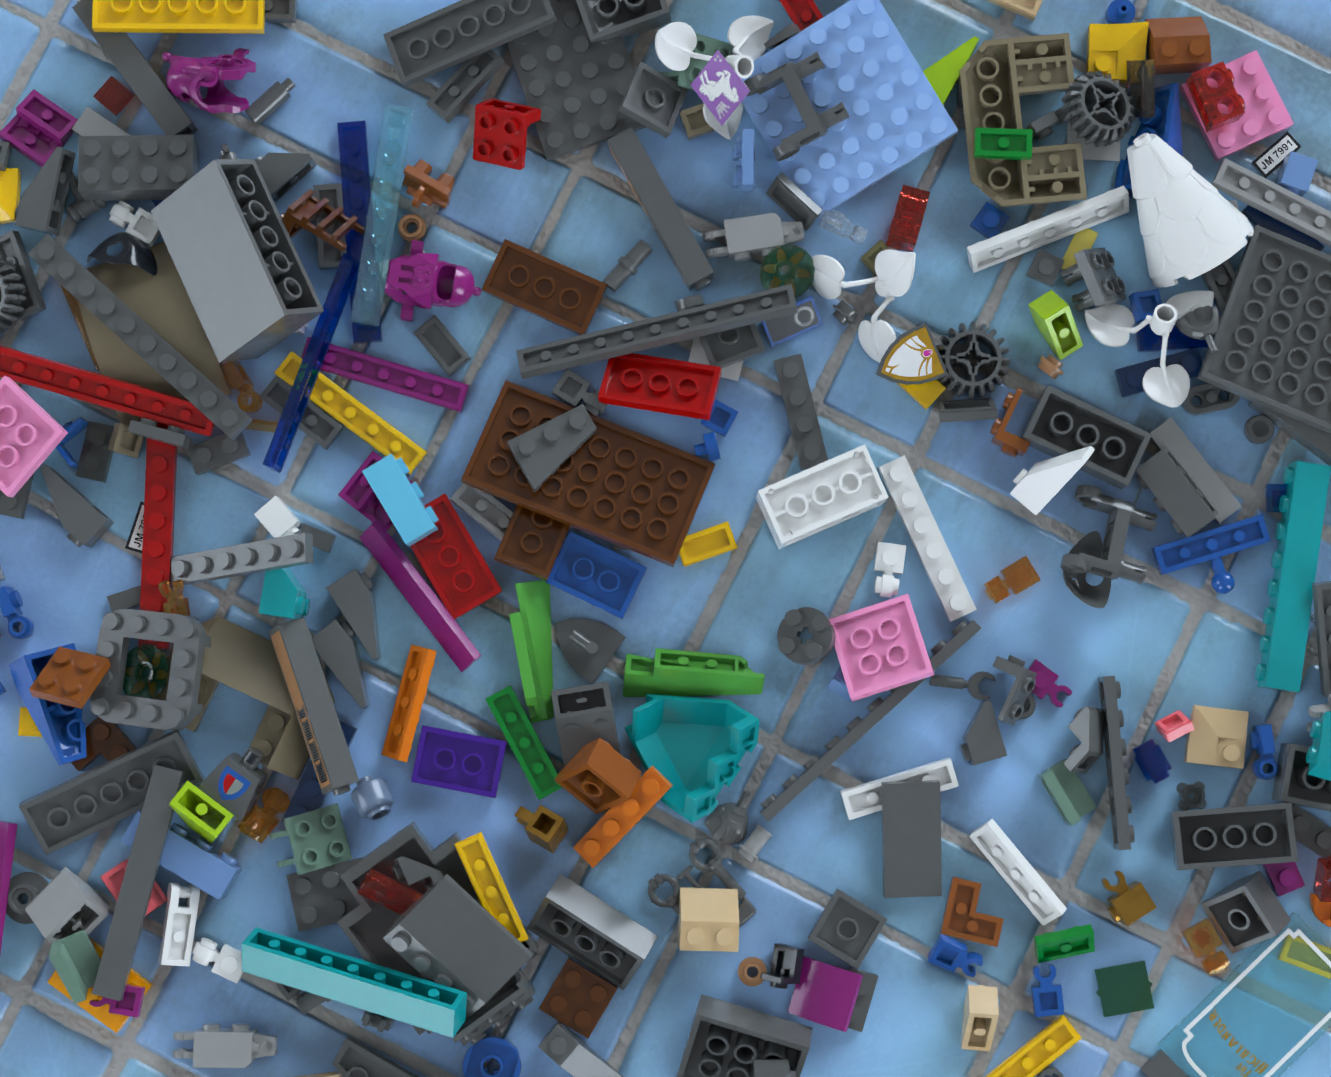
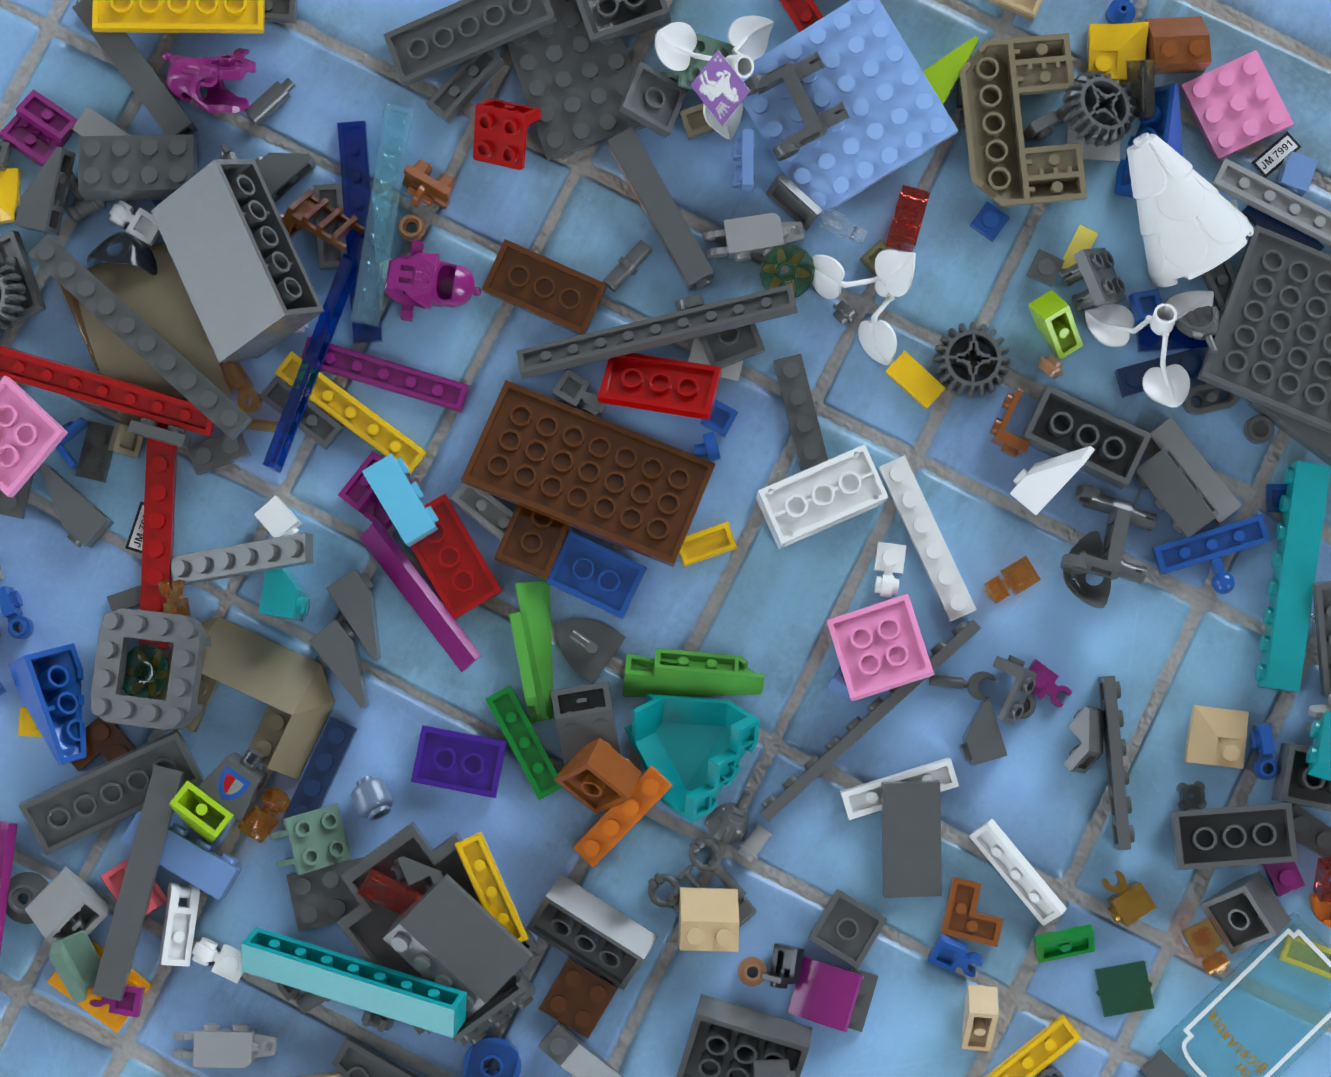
(70, 677): dark orange plate -> none
(113, 96): clear red tile -> none
(313, 706): dark grey brick -> none
(320, 538): dark grey piece -> none
(409, 703): orange plate -> none
(442, 345): dark grey tile -> none
(543, 827): pearl gold brick -> none
(550, 444): dark grey wing -> none
(782, 36): dark grey piece -> none
(790, 326): black slope -> none
(814, 649): dark grey plate -> none
(912, 358): shield -> none
(966, 410): dark grey tile -> none
(1003, 143): green plate -> none
(1047, 997): blue plate -> none
(1048, 229): white plate -> none
(1067, 792): sand green panel -> none
(1152, 761): clear blue brick -> none
(1174, 726): coral tile -> none
(1208, 98): clear red brick -> none

